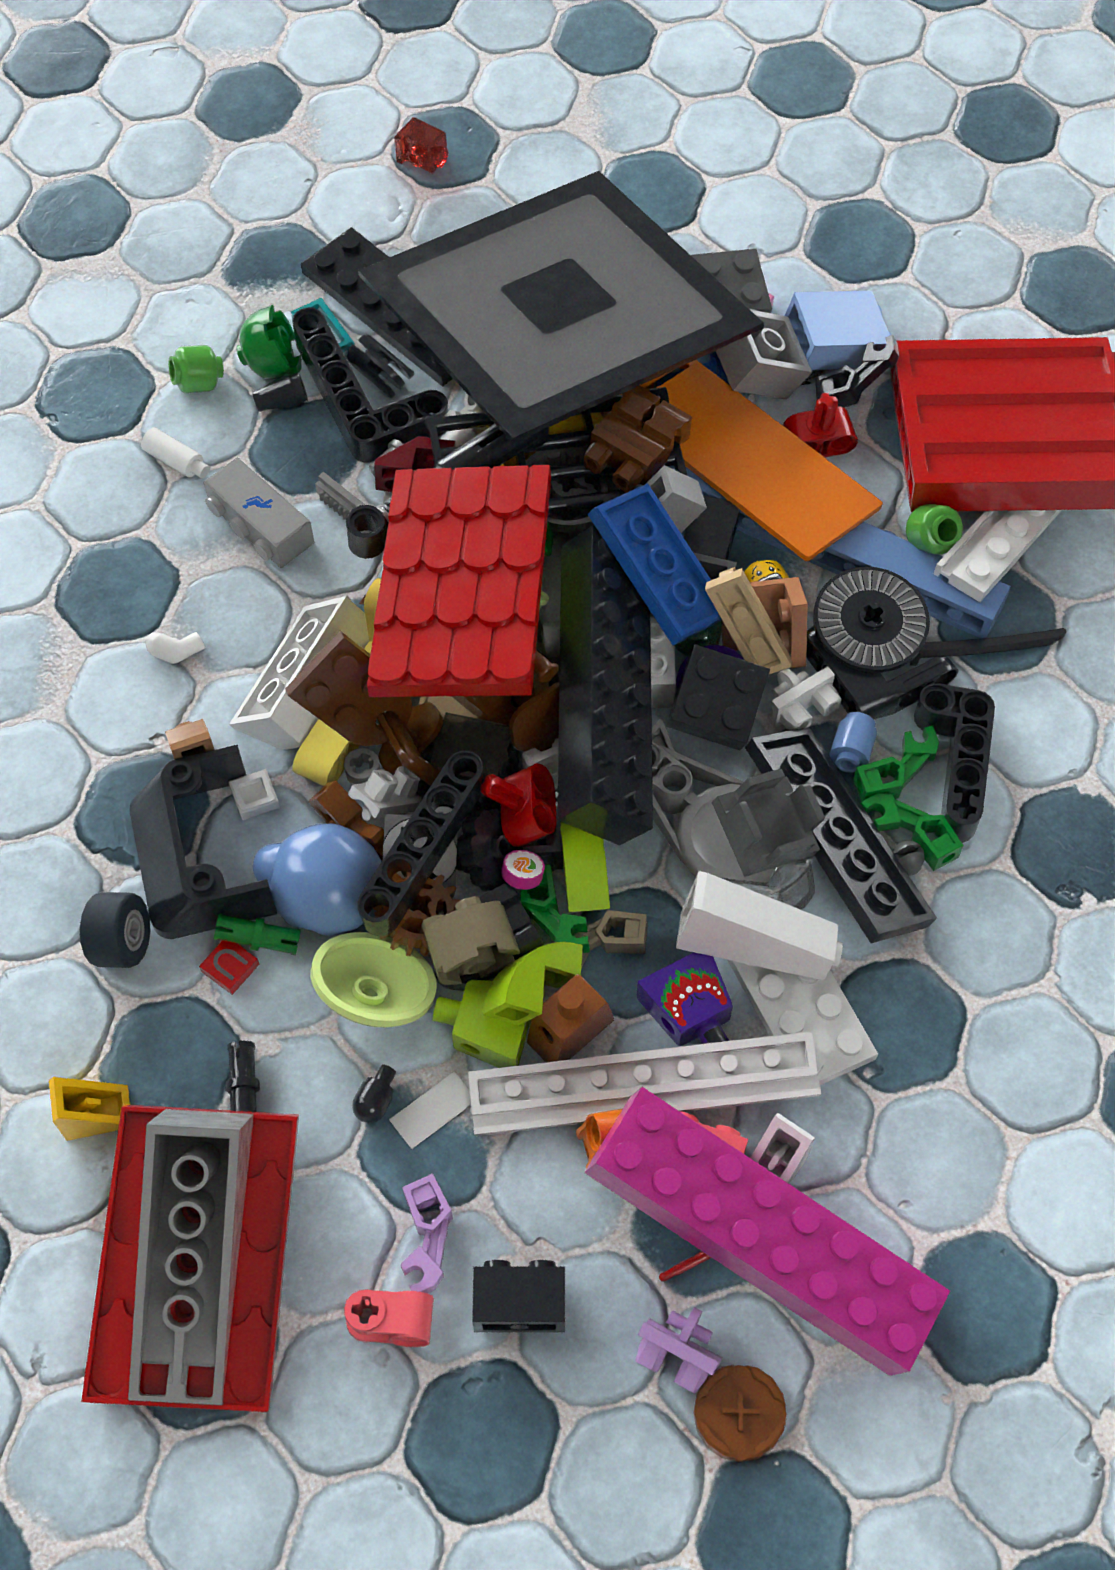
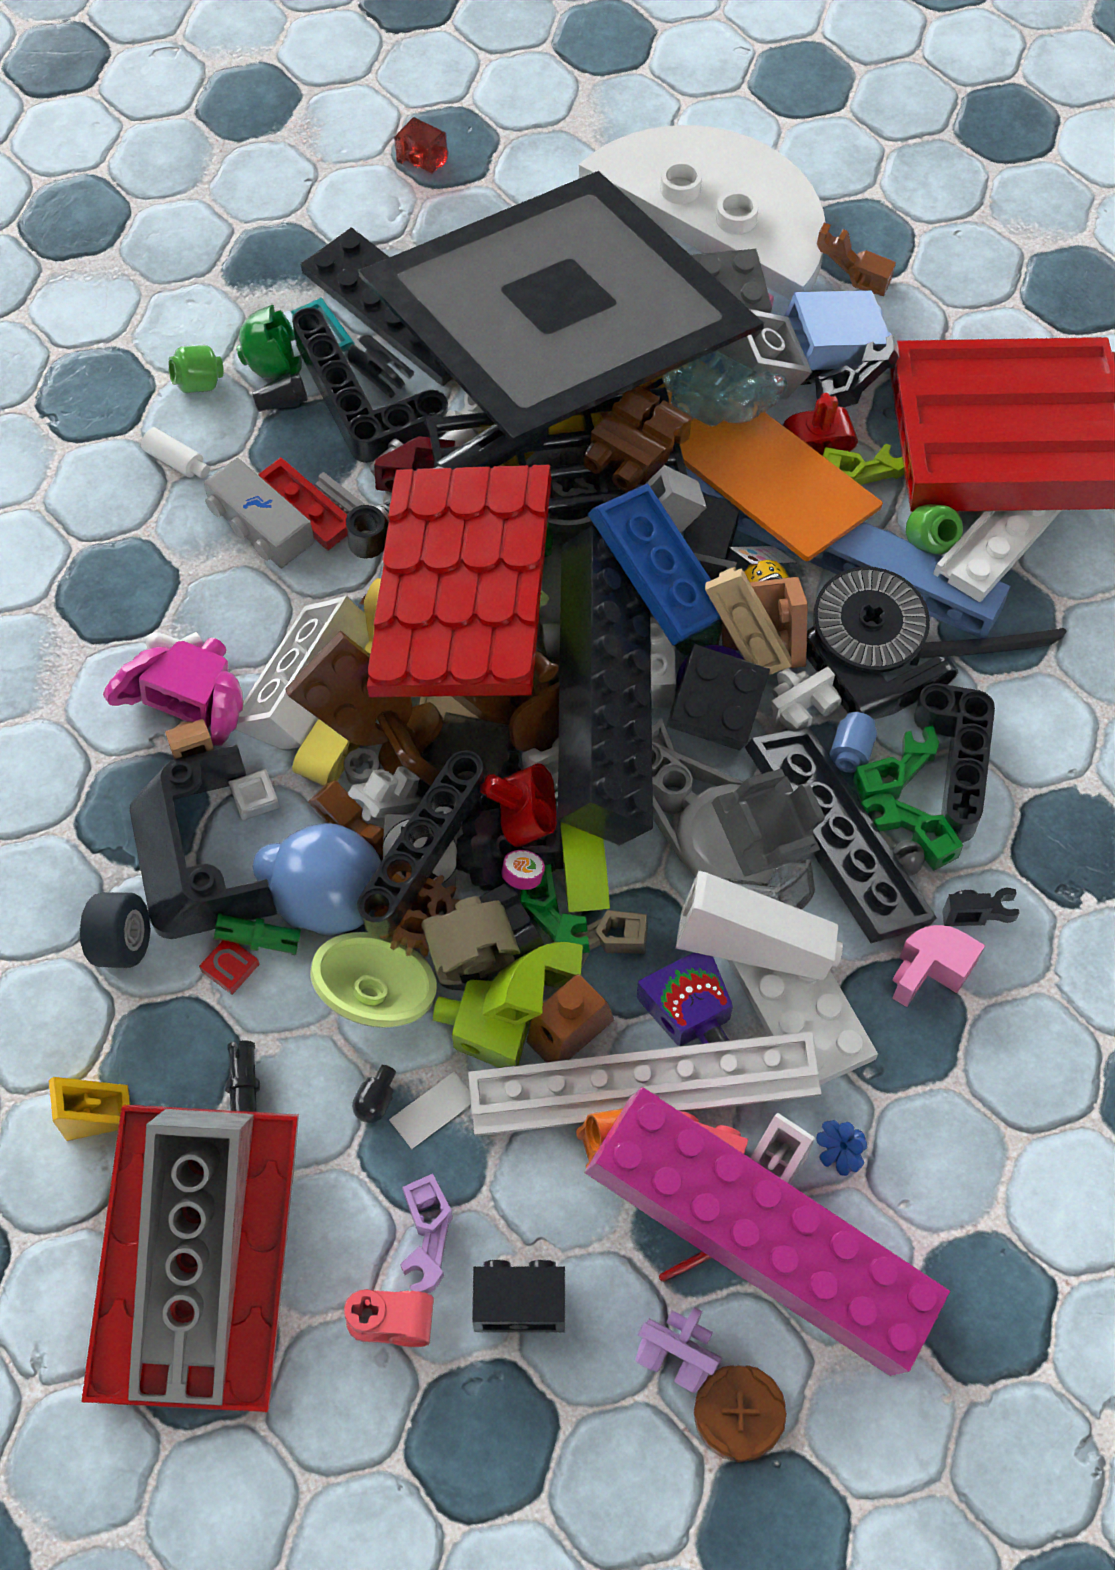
(183, 683): none -> dark pink torso
(326, 517): none -> red plate
(721, 196): none -> white plate
(723, 389): none -> clear light blue torso
(759, 553): none -> white sticker
(842, 1146): none -> blue plant
(863, 472): none -> lime piece
(865, 269): none -> dark orange piece
(937, 953): none -> bright pink brick
(975, 908): none -> black plate

